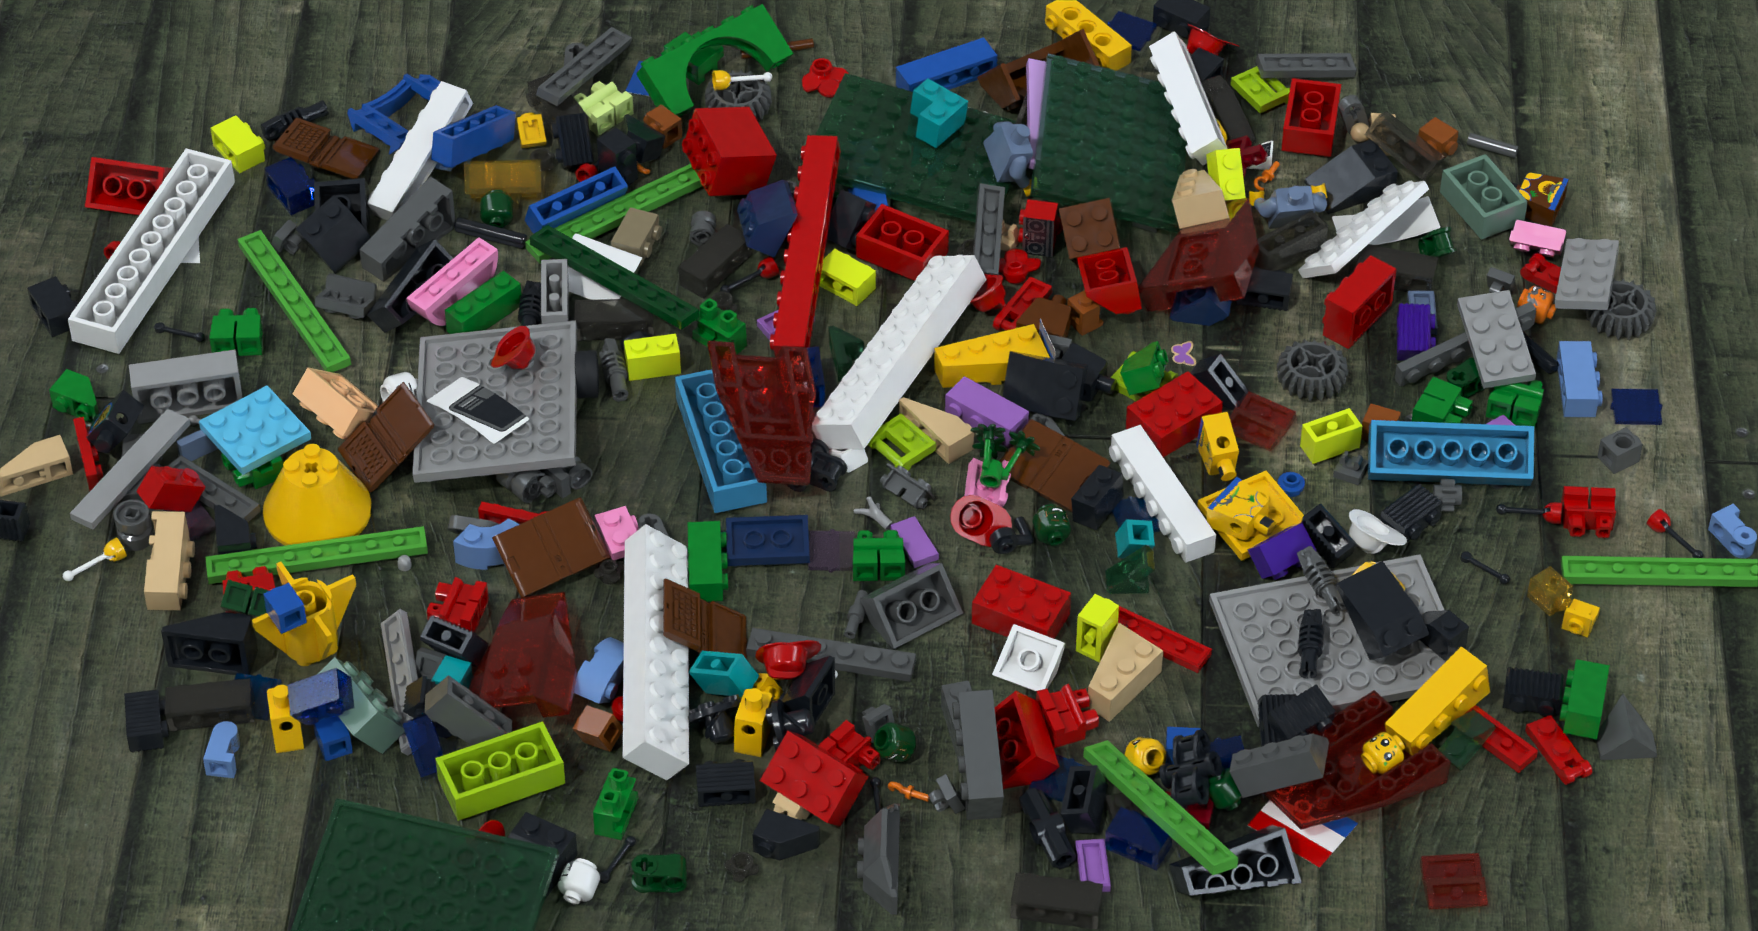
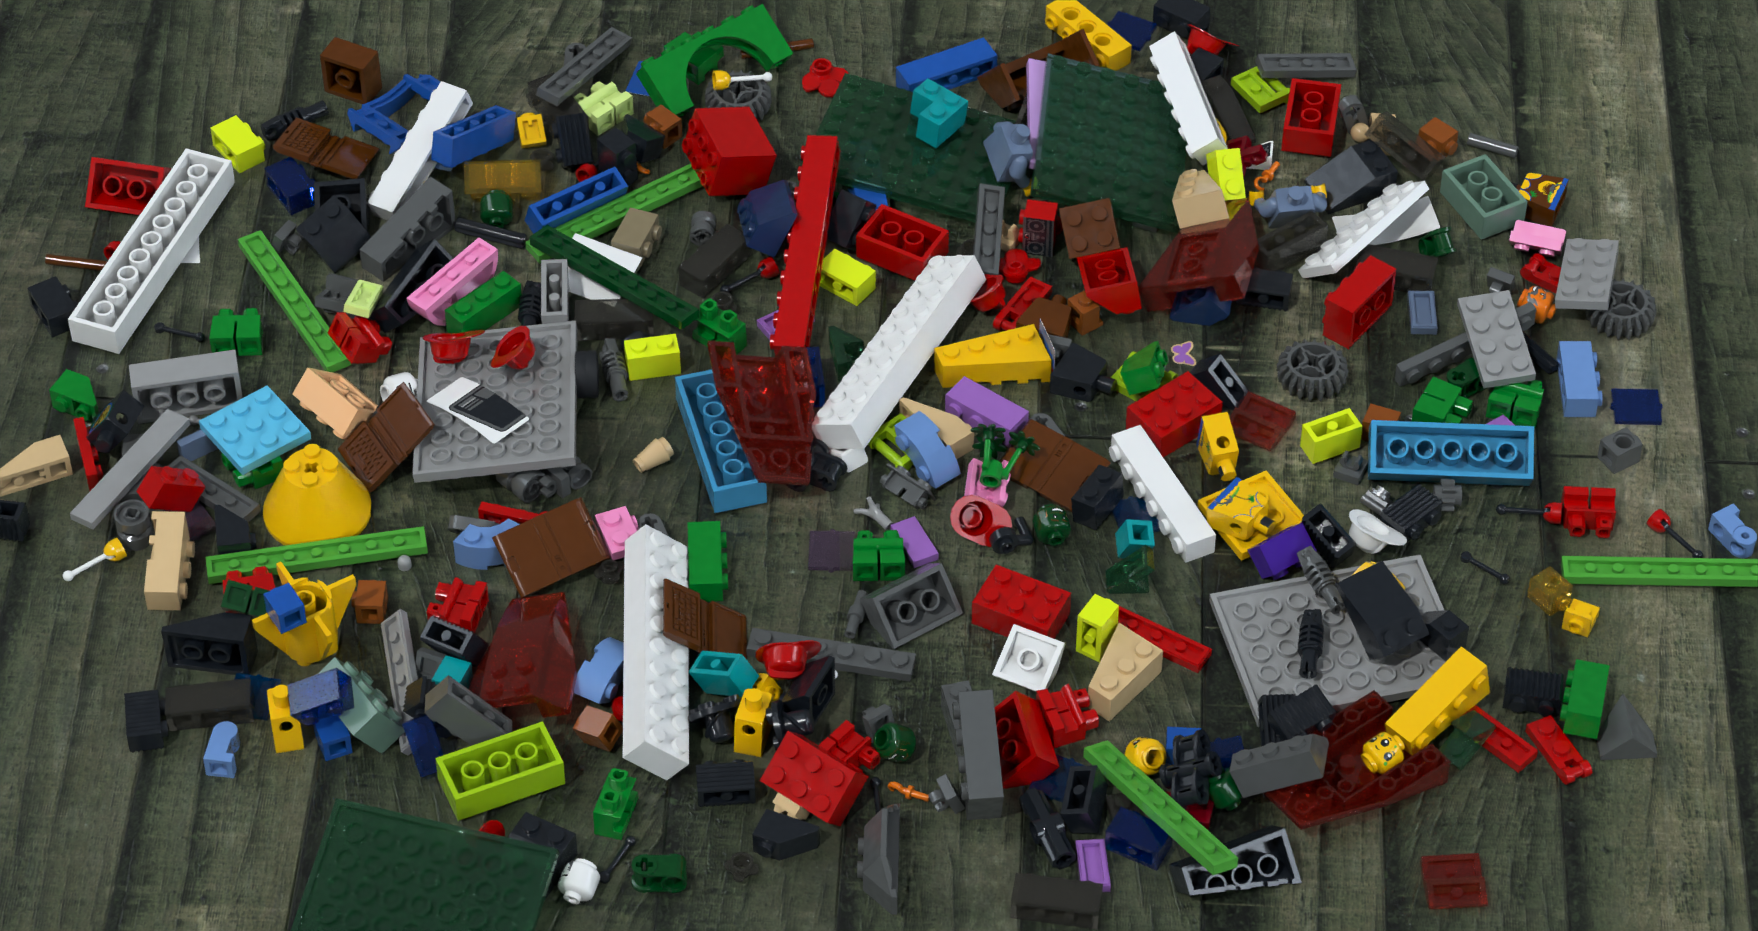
(75, 262): none -> reddish brown bar
(351, 71): none -> reddish brown brick
(358, 338): none -> red hips
(363, 298): none -> yellowish green plate
(370, 601): none -> dark orange brick
(450, 347): none -> red piece
(654, 454): none -> tan cone
(767, 540): dark blue plate -> none
(921, 443): none -> medium blue brick
(1045, 385): black slope -> none
(1291, 483): blue plate -> none
(1311, 843): sticker -> none
(1376, 499): none -> flat silver plate
(1414, 330): dark purple brick -> none

